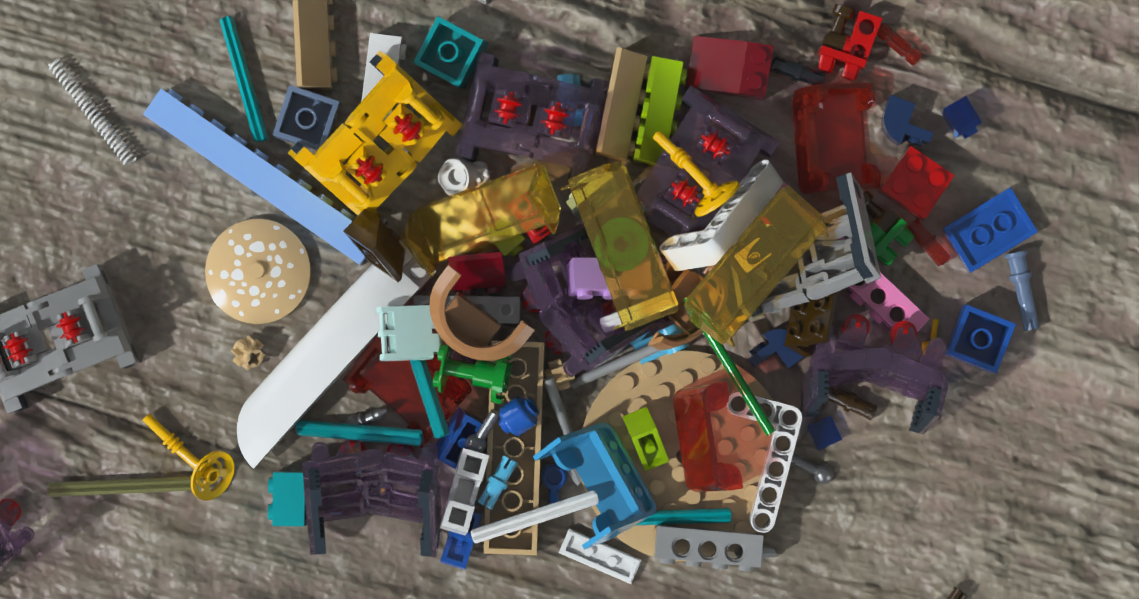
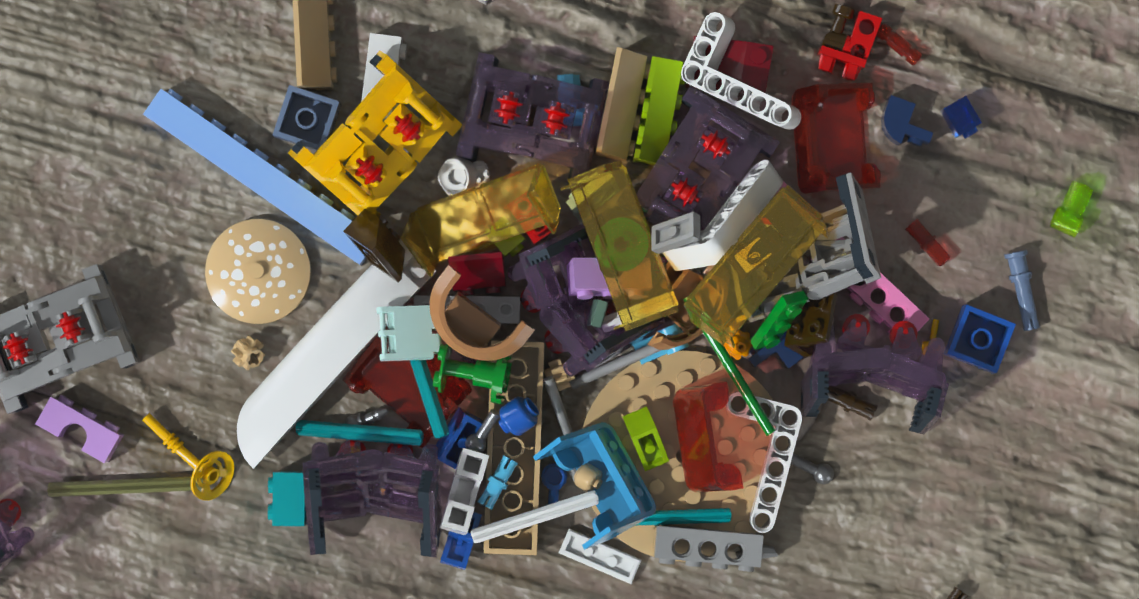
(90, 113): white piece -> none
(101, 437): none -> lavender arch
(243, 79): teal axle -> none
(450, 52): teal brick -> none
(588, 477): none -> tan piece
(597, 313): none -> sand green tile
(675, 232): none -> light grey plate
(713, 193): yellow dish -> none
(730, 87): none -> white beam
(742, 345): none -> light orange plant
(779, 320): none -> green plate
(797, 71): black pin -> none
(824, 433): clear blue tile -> none
(884, 229): green hips -> none
(916, 183): red brick -> none
(989, 230): blue plate -> none
(1069, 216): none -> clear neon green piece

